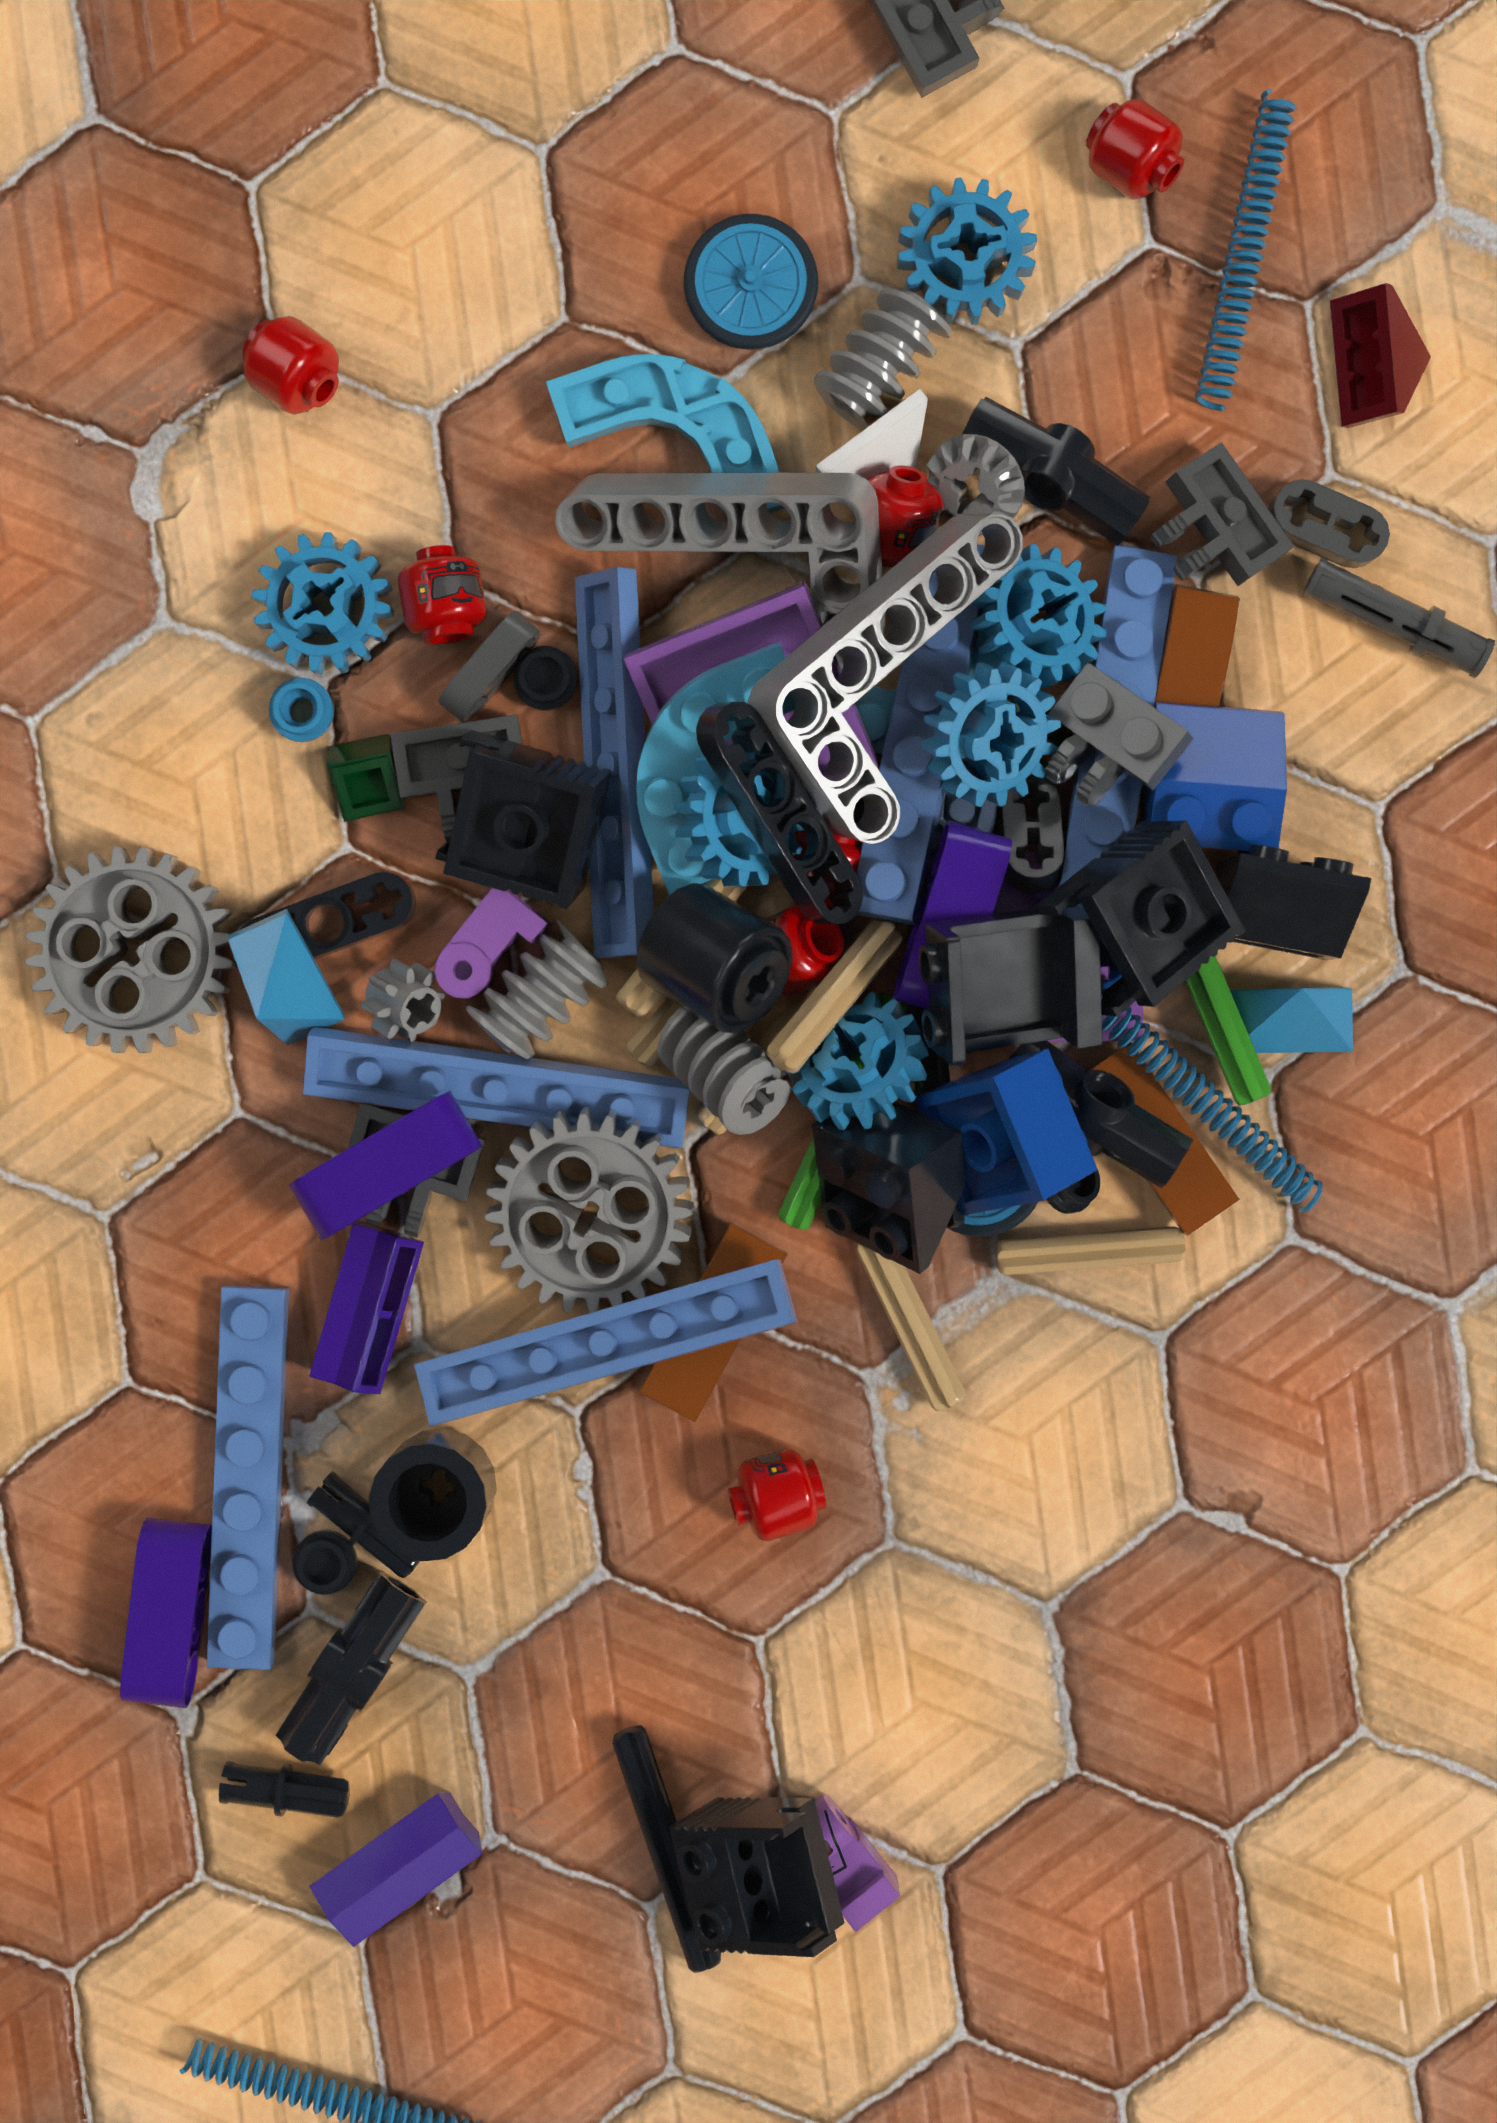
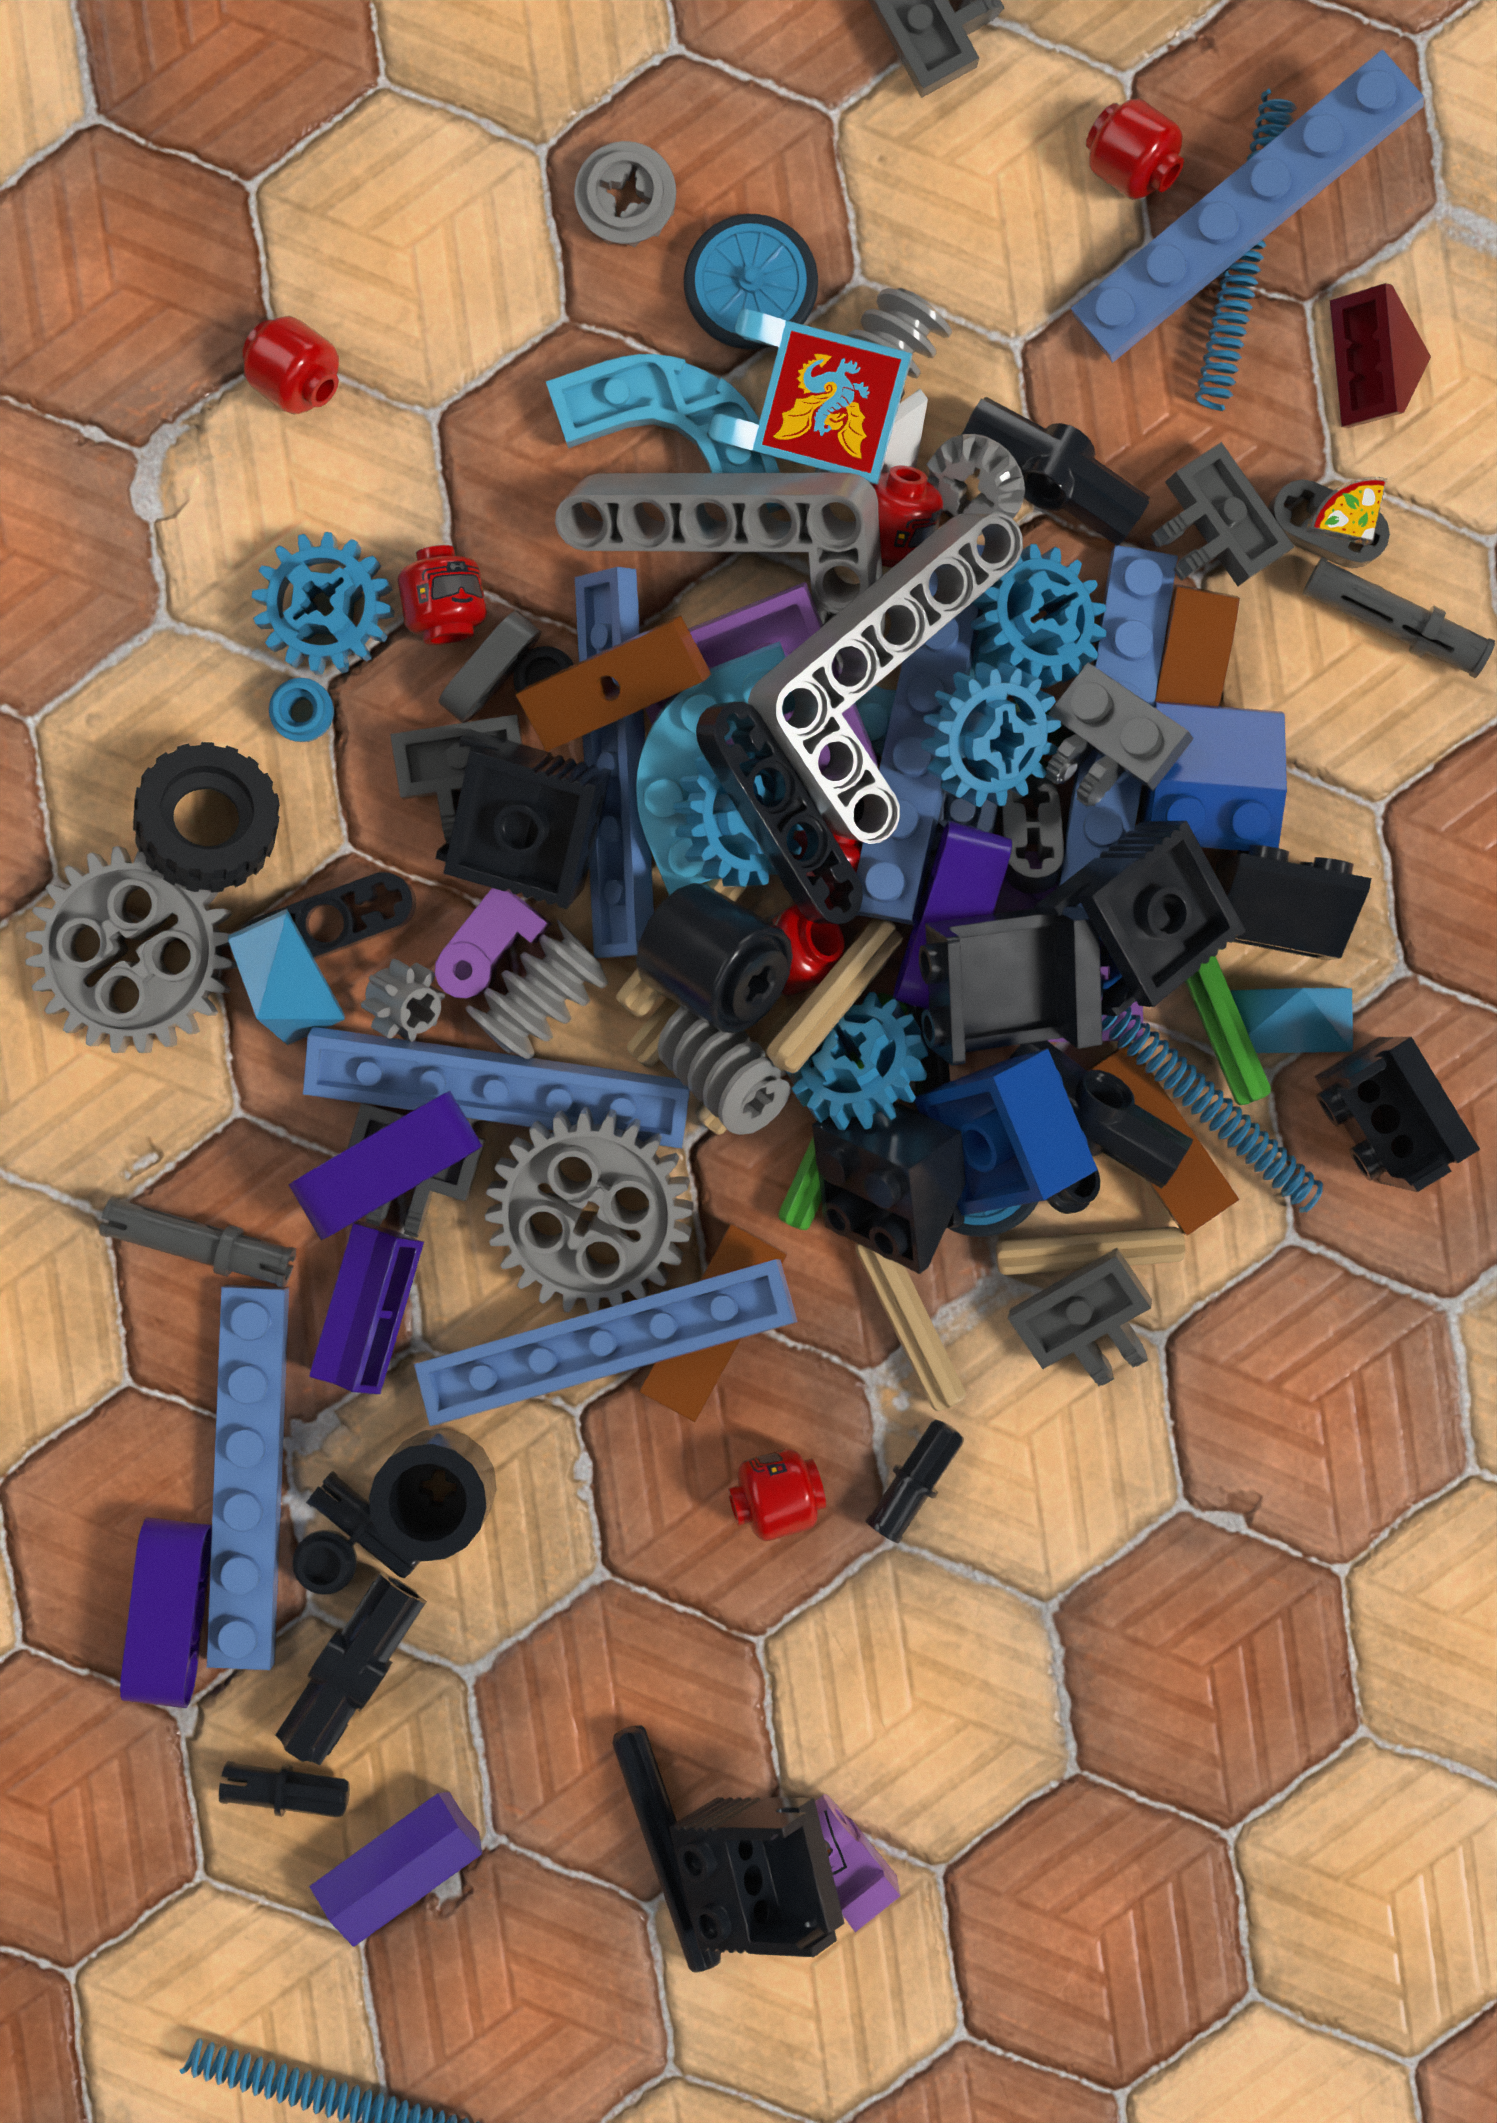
(211, 769): none -> black tyre
(223, 1249): none -> dark grey pin
(365, 777): dark green slope -> none
(587, 698): none -> dark orange tile
(611, 168): none -> light grey gear
(825, 401): none -> flag
(915, 1480): none -> black axle
(990, 243): dark azure gear -> none
(1082, 1309): none -> dark grey hinge
(1248, 205): none -> medium blue plate
(1350, 511): none -> tile
(1413, 1111): none -> black piece

